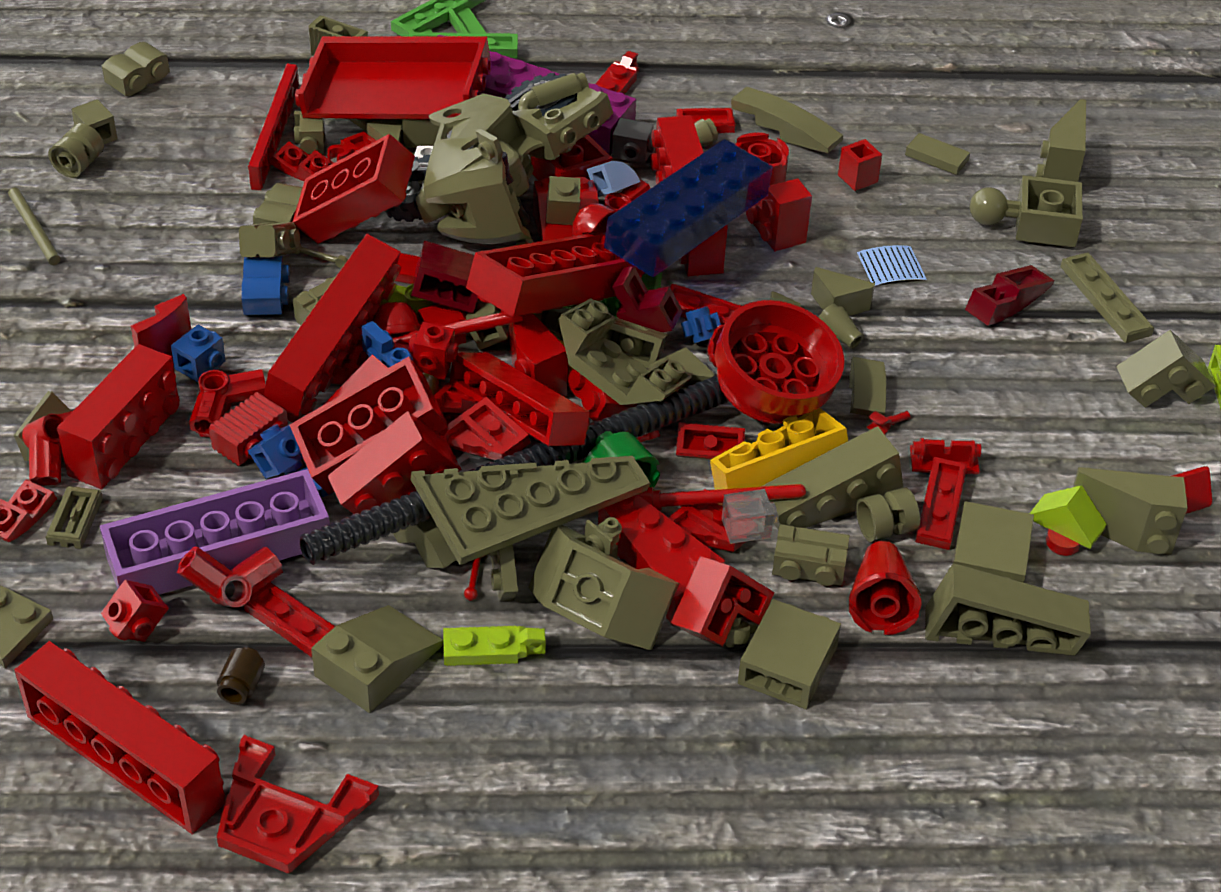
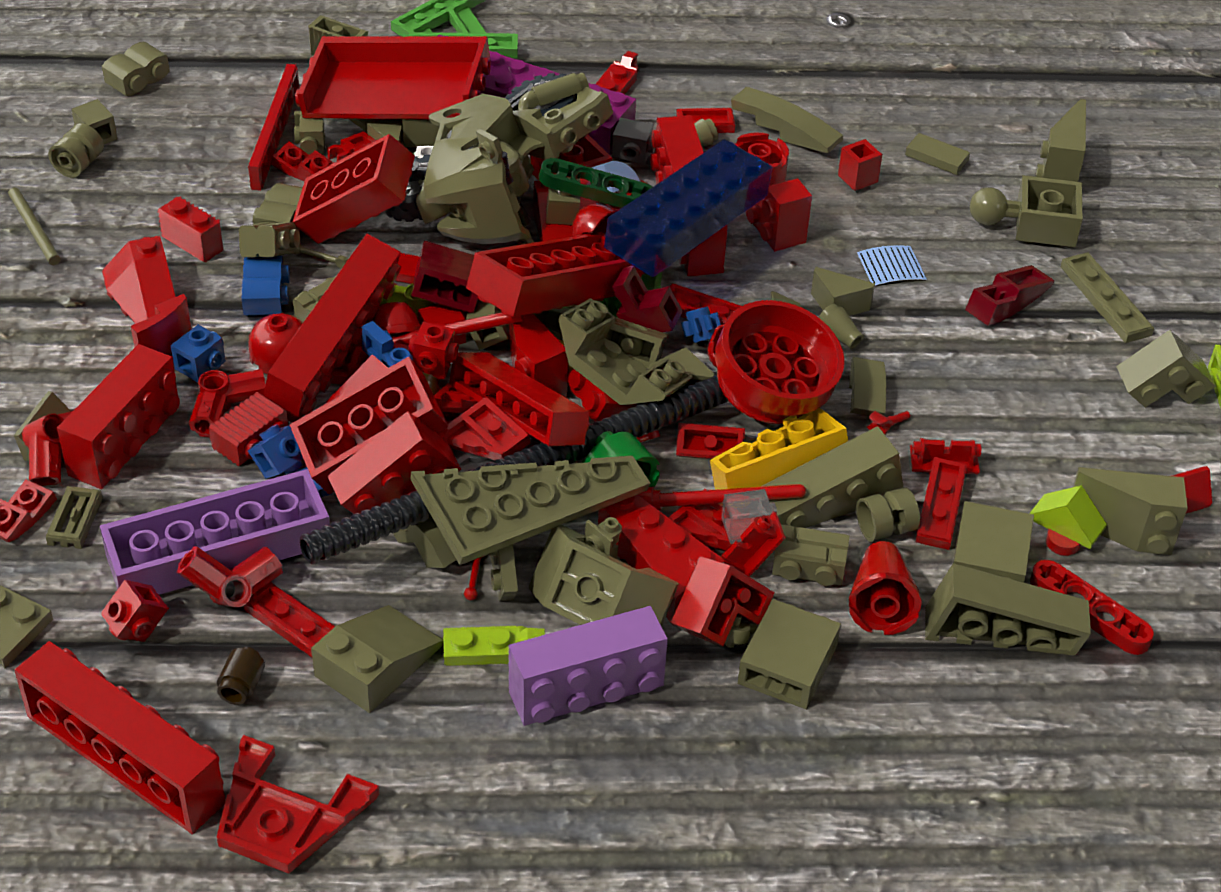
(139, 278): none -> red wedge
(191, 229): none -> red brick
(270, 338): none -> red cylinder
(587, 665): none -> medium lavender brick
(599, 182): none -> dark green beam
(760, 541): none -> red hinge
(1098, 602): none -> red beam

